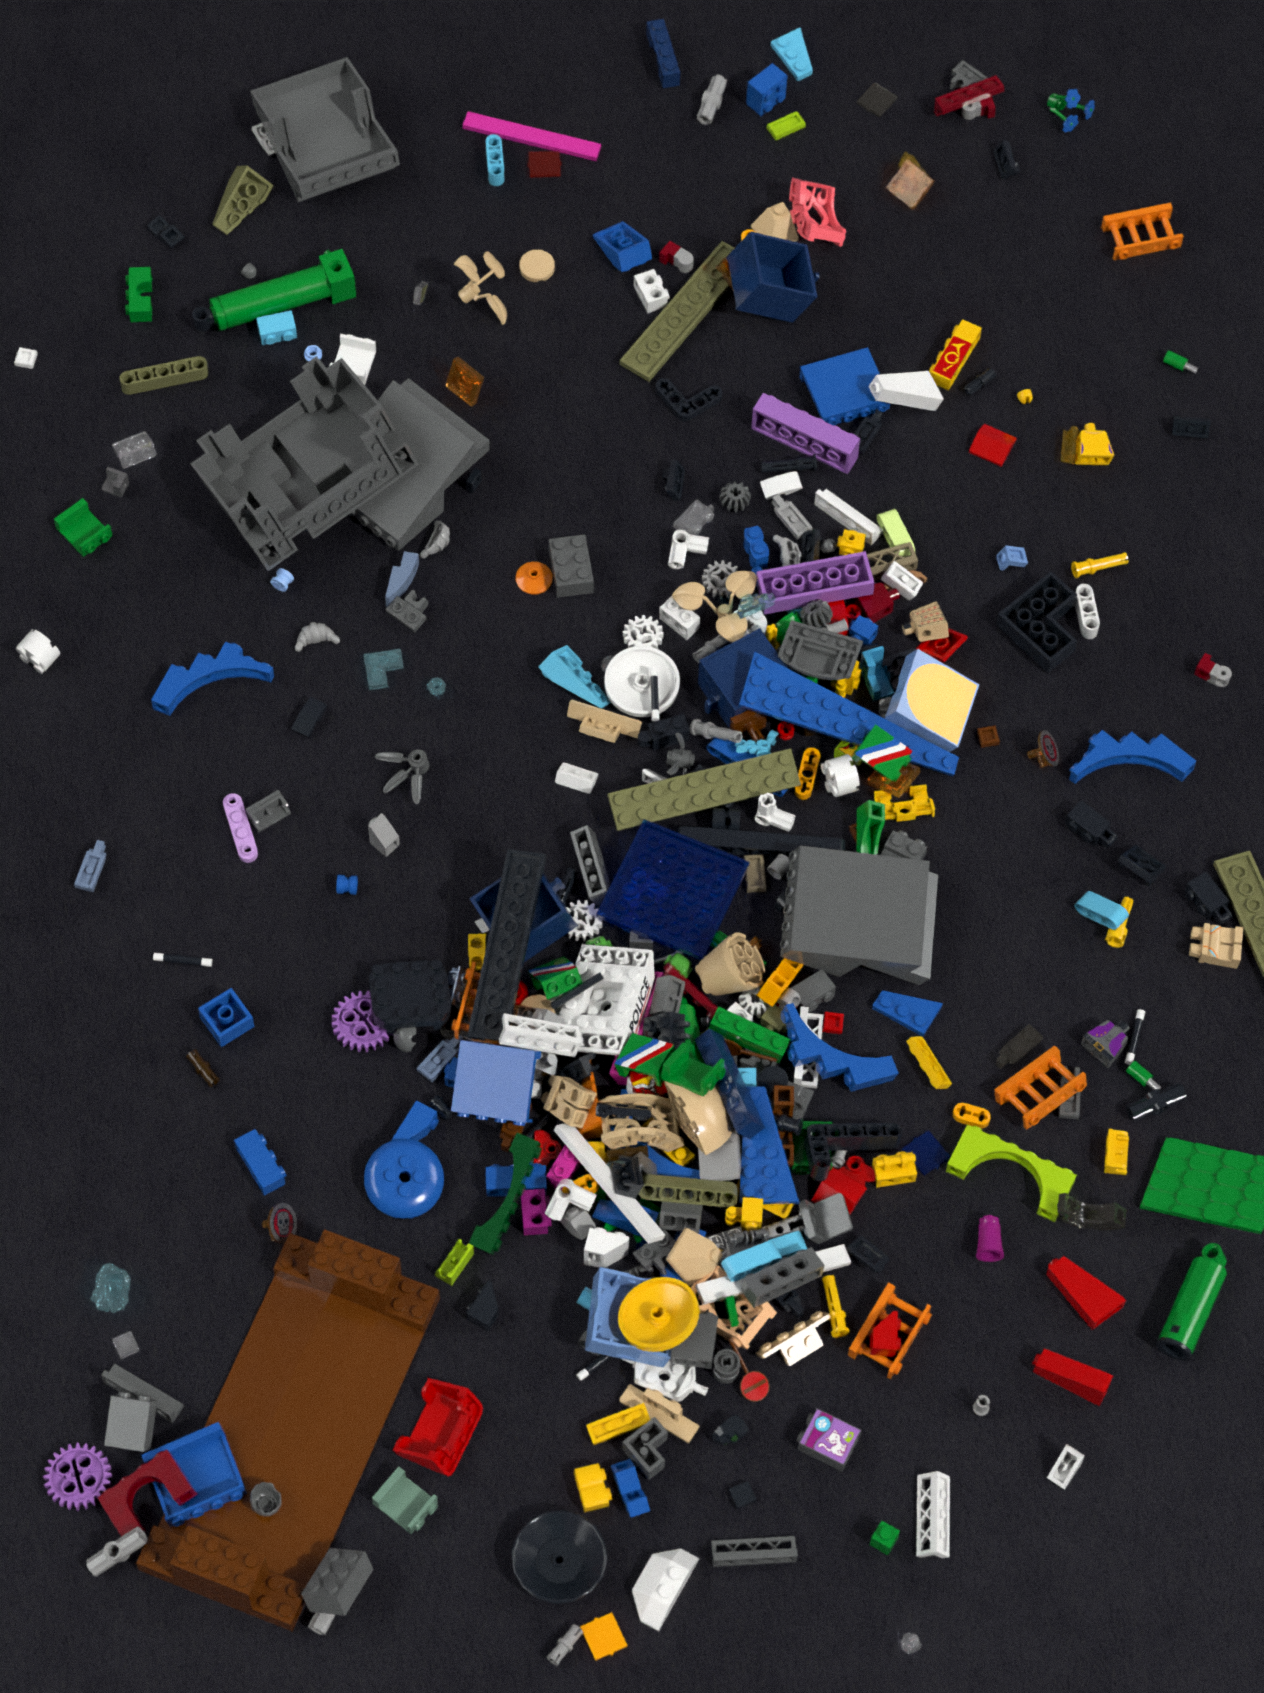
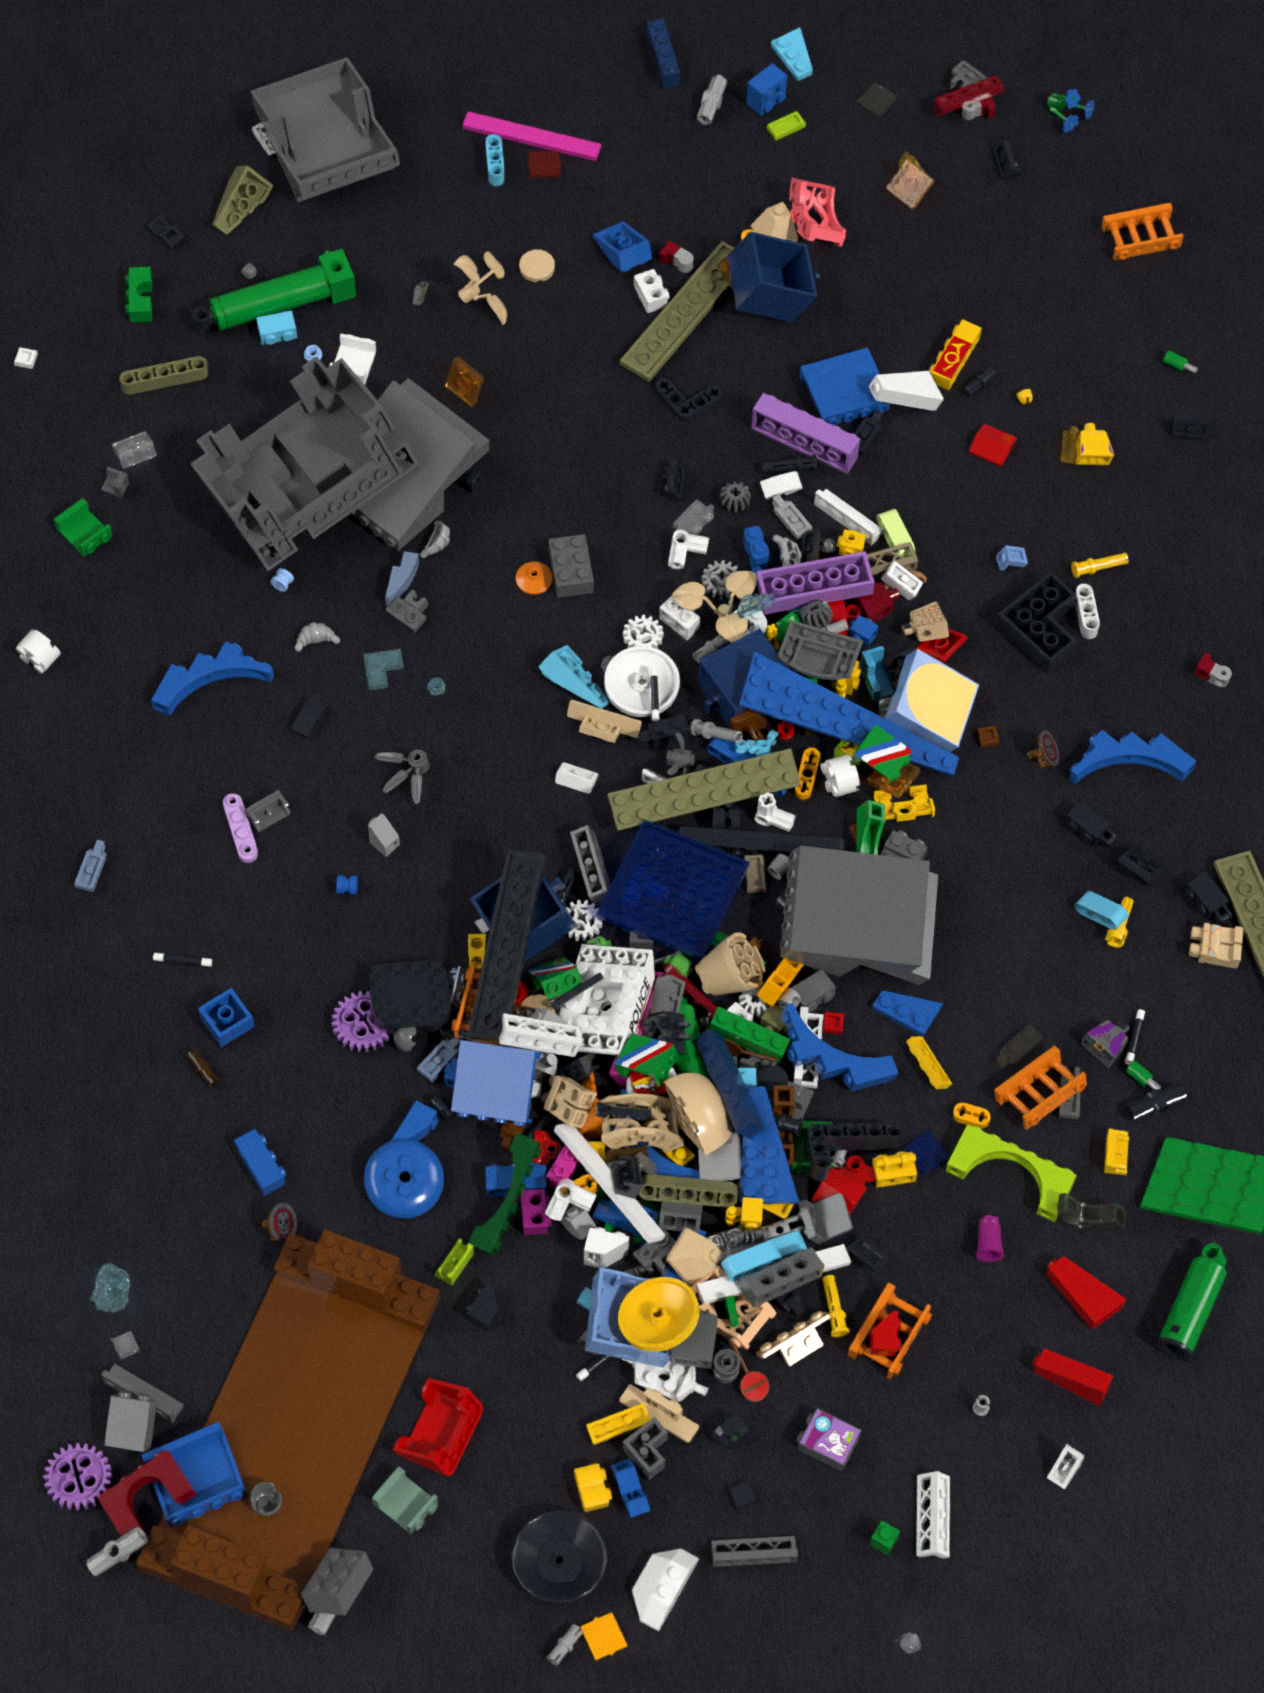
(690, 1073): green panel -> none

